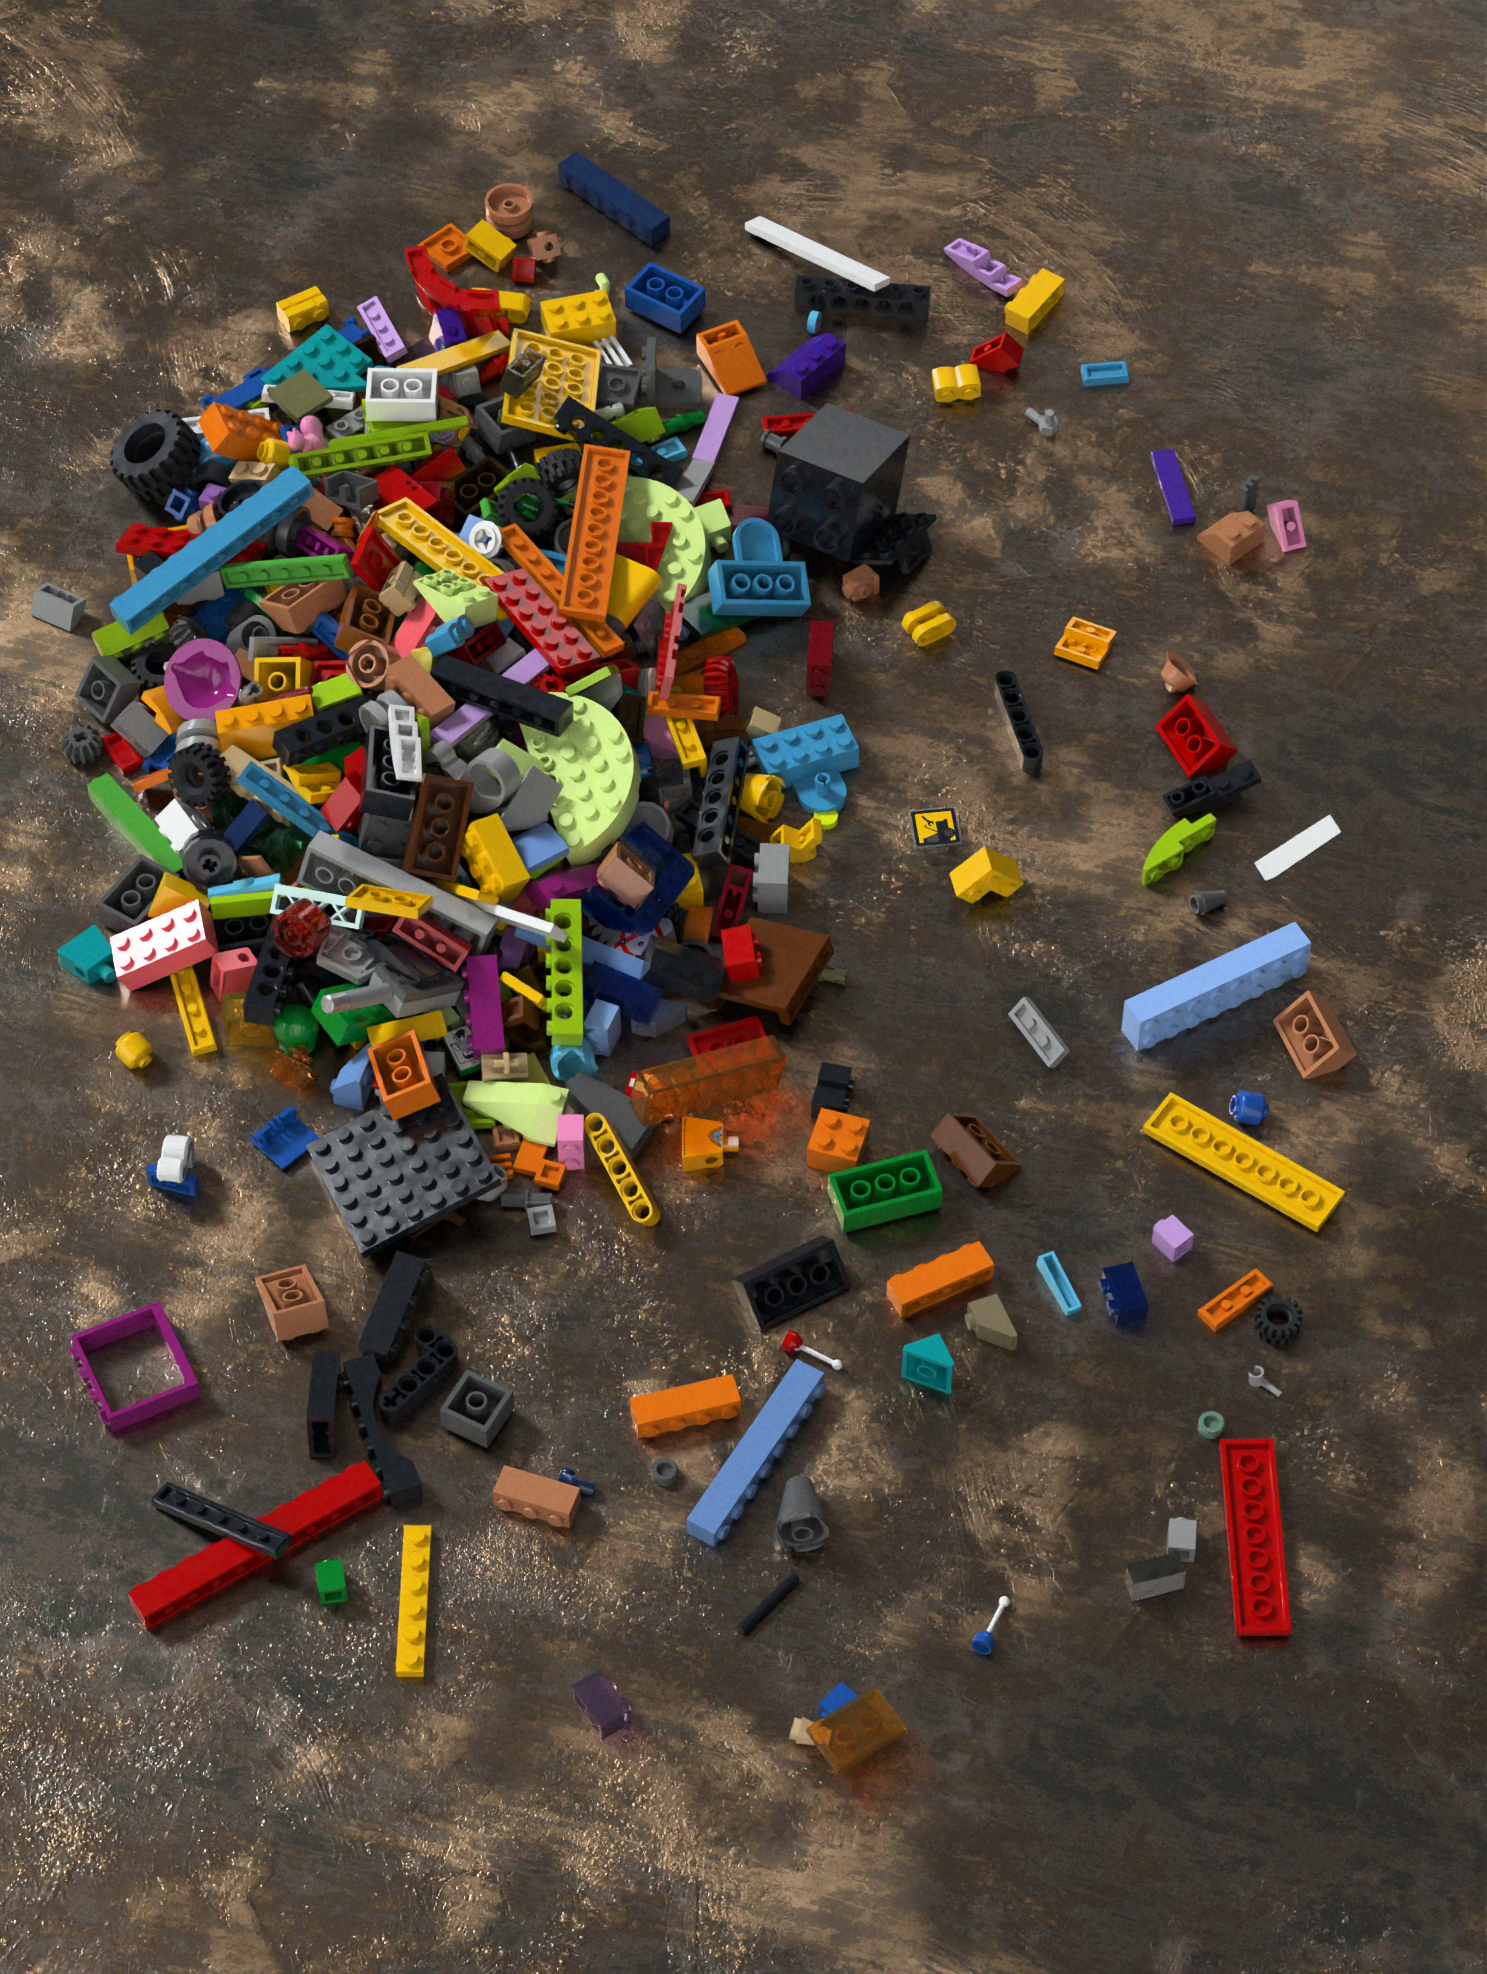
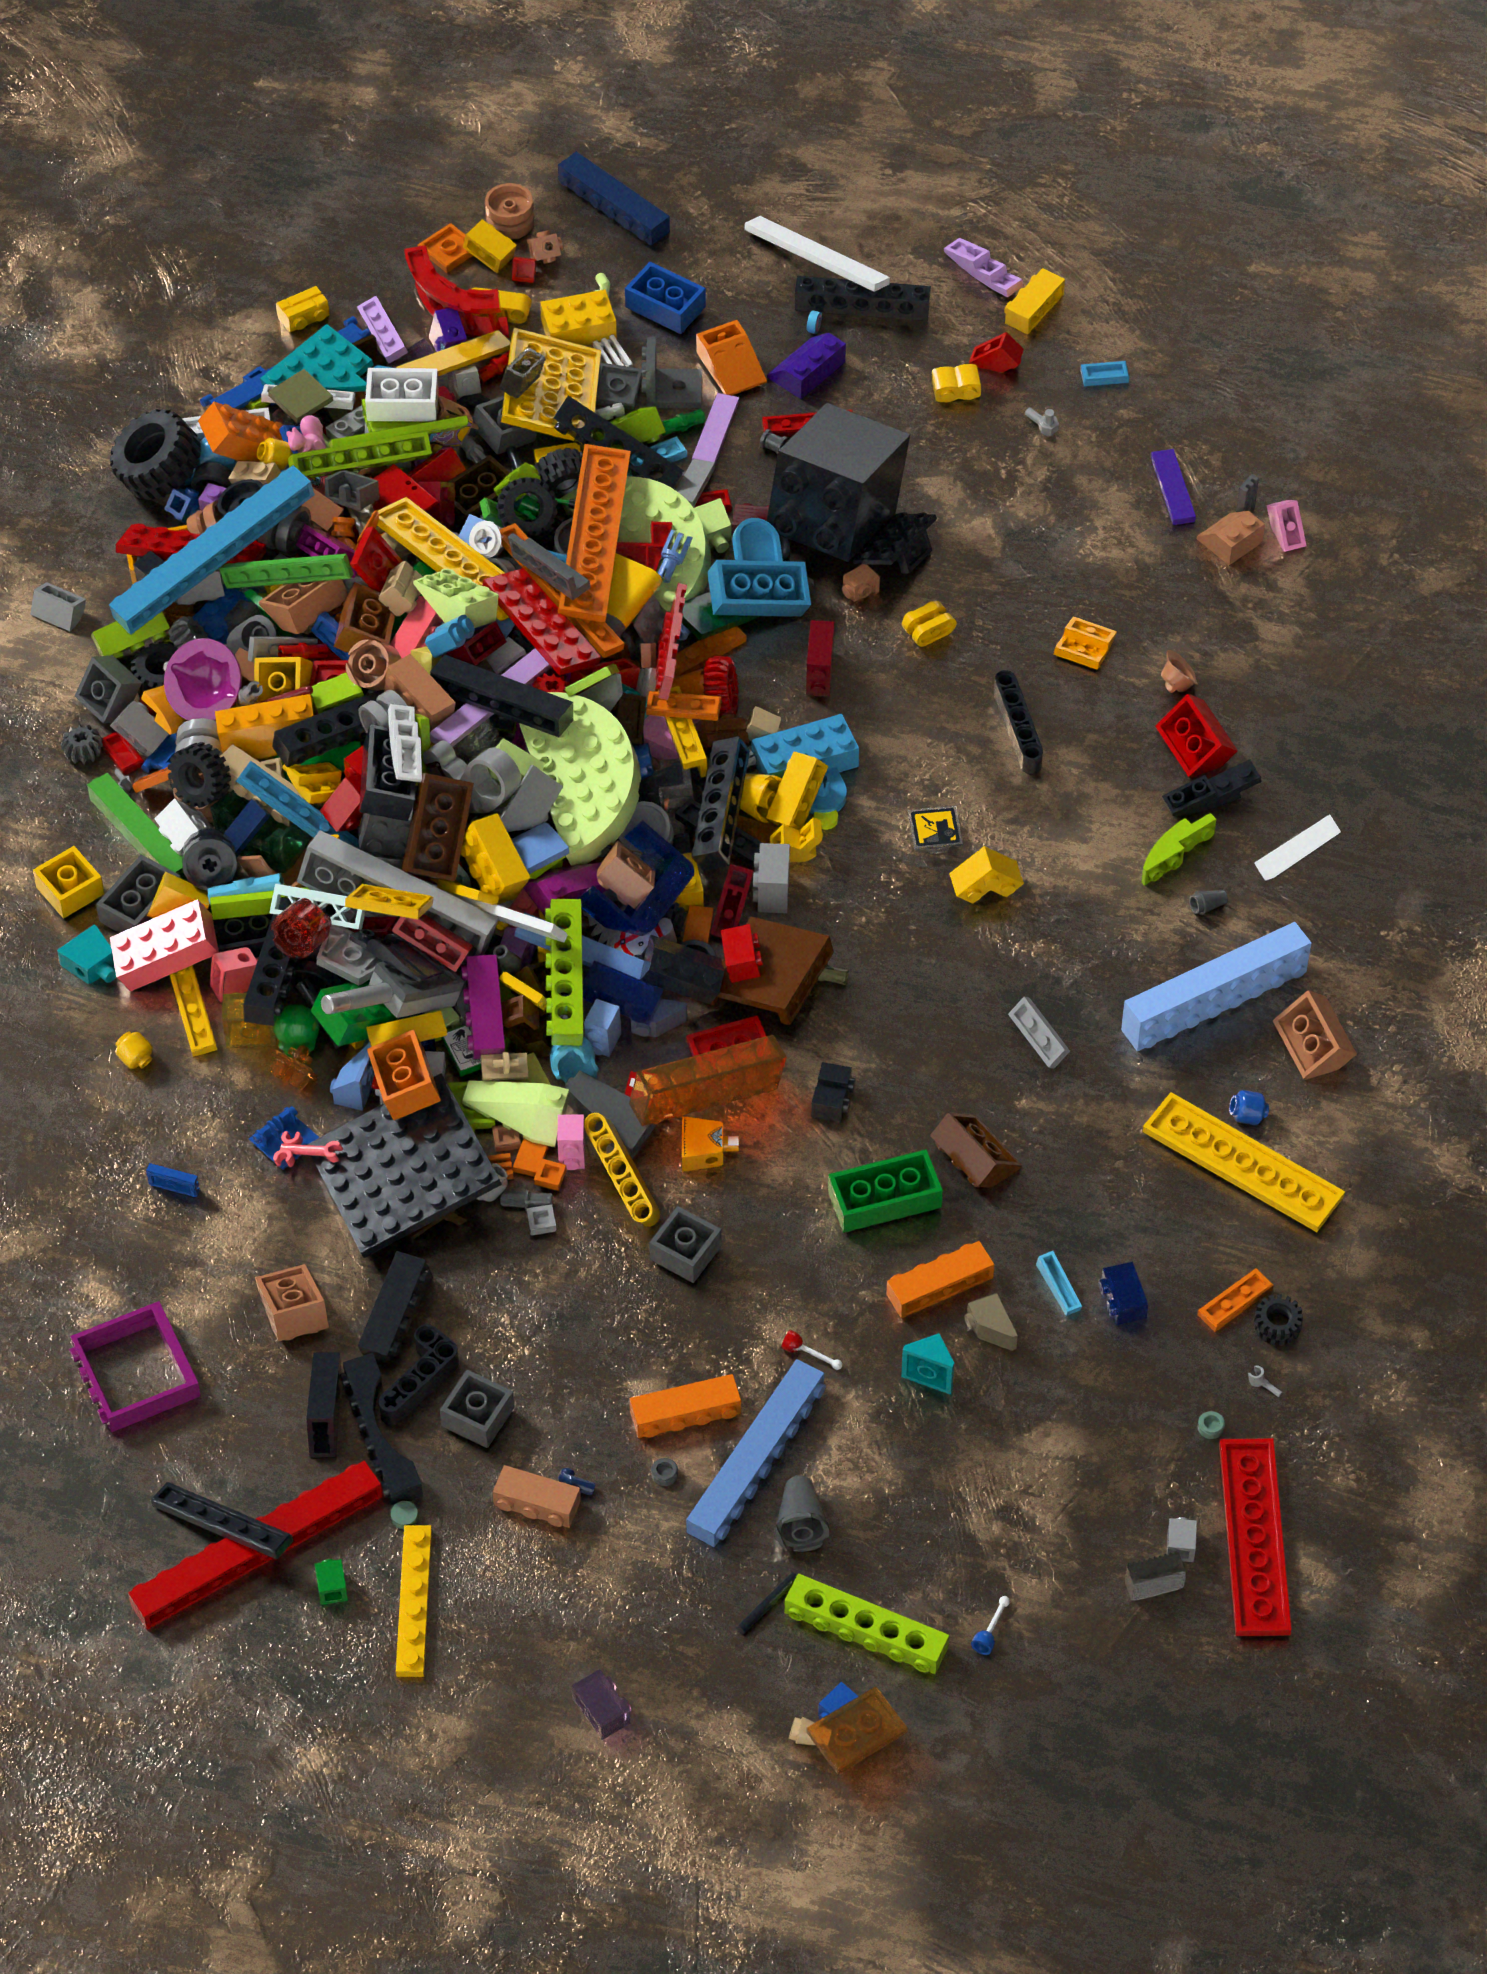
(68, 882): none -> yellow brick
(125, 781): none -> light grey hand
(175, 1158): white animal -> none
(294, 1146): none -> coral bar
(404, 1514): none -> sand green tile
(507, 960): none -> dark grey cone
(548, 567): none -> dark grey fence
(647, 655): none -> nougat slope
(672, 557): none -> medium blue arm
(685, 1244): none -> dark grey brick
(792, 1282): black slope -> none
(797, 791): none -> yellow brick
(838, 1141): orange brick -> none
(858, 1612): none -> lime brick
(1172, 1237): lavender brick -> none

